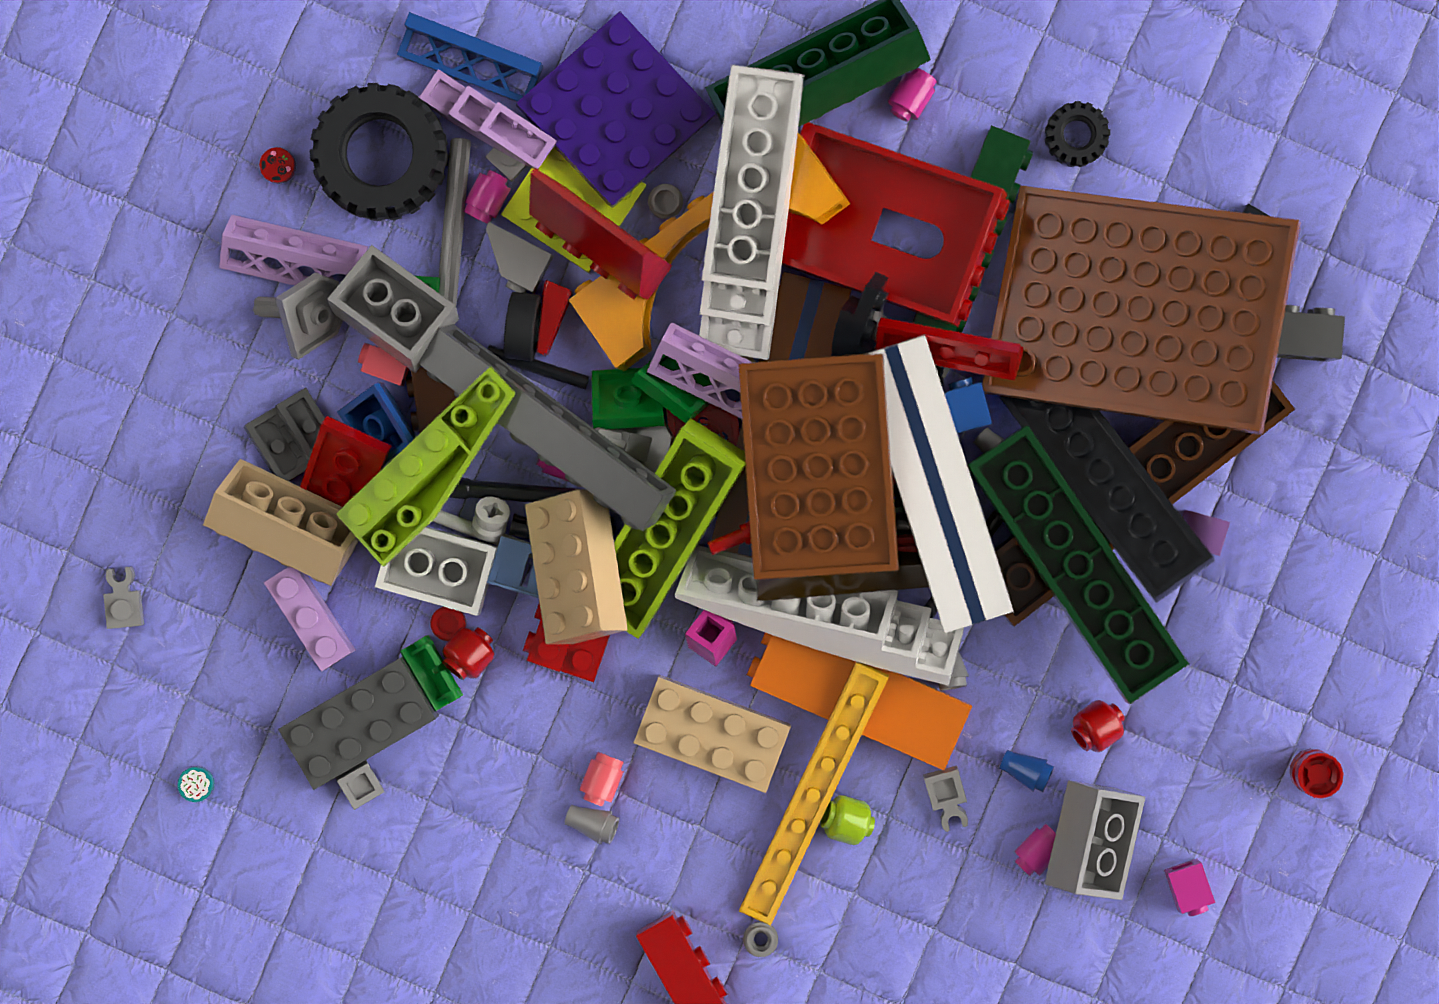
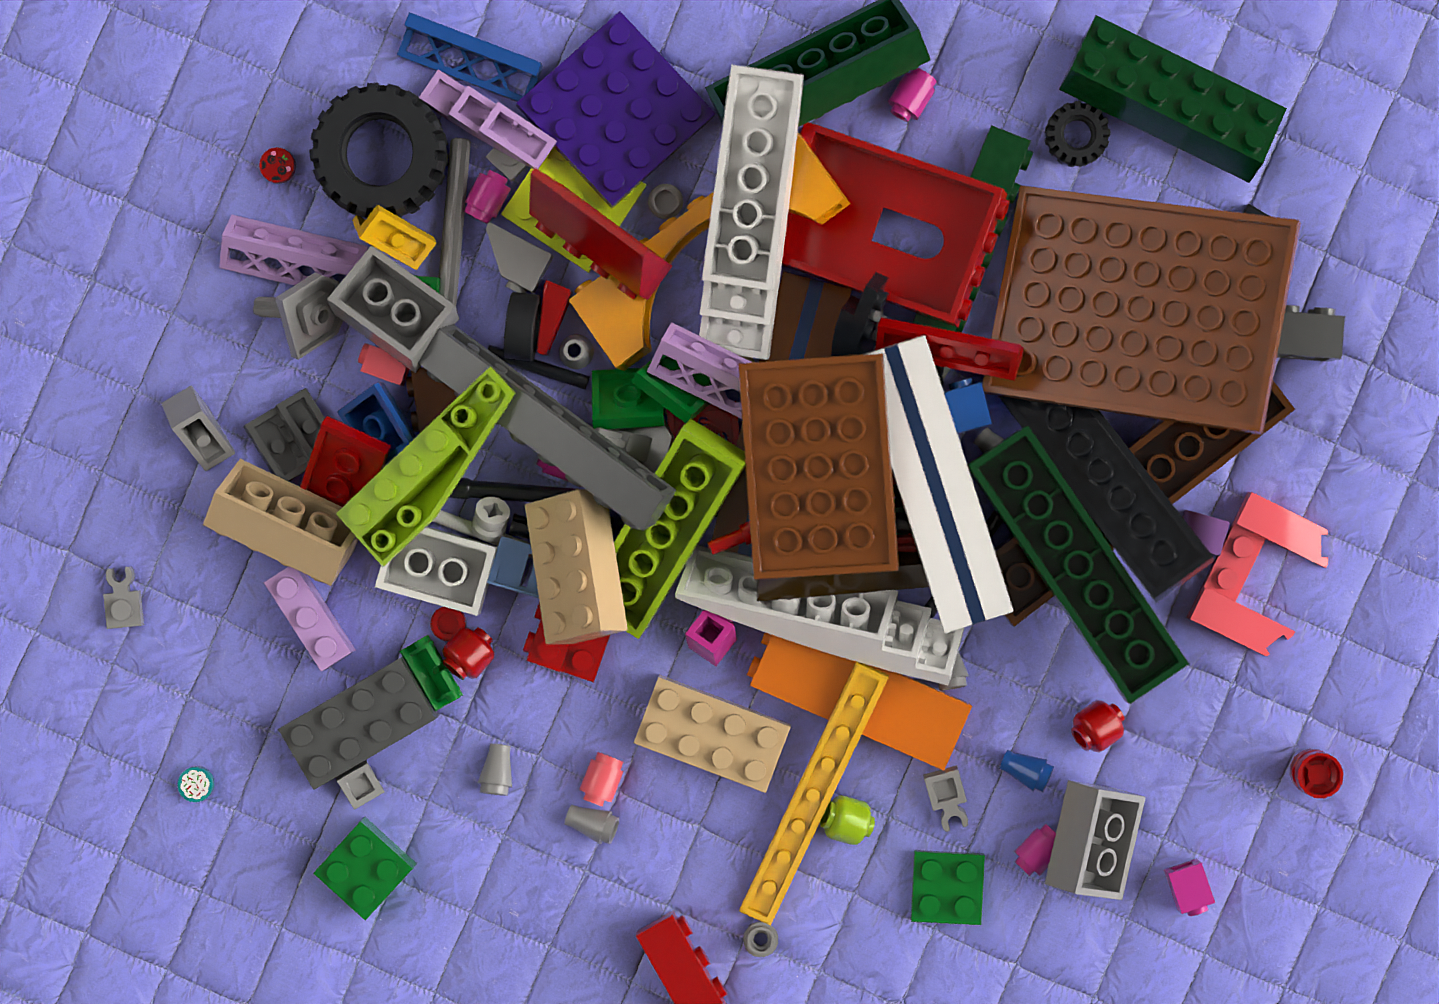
(197, 428): none -> light grey slope
(365, 868): none -> green brick
(395, 236): none -> yellow panel
(496, 772): none -> light grey cone
(586, 351): none -> light grey cone
(947, 887): none -> green plate
(1173, 99): none -> dark green brick
(1216, 601): none -> coral wedge

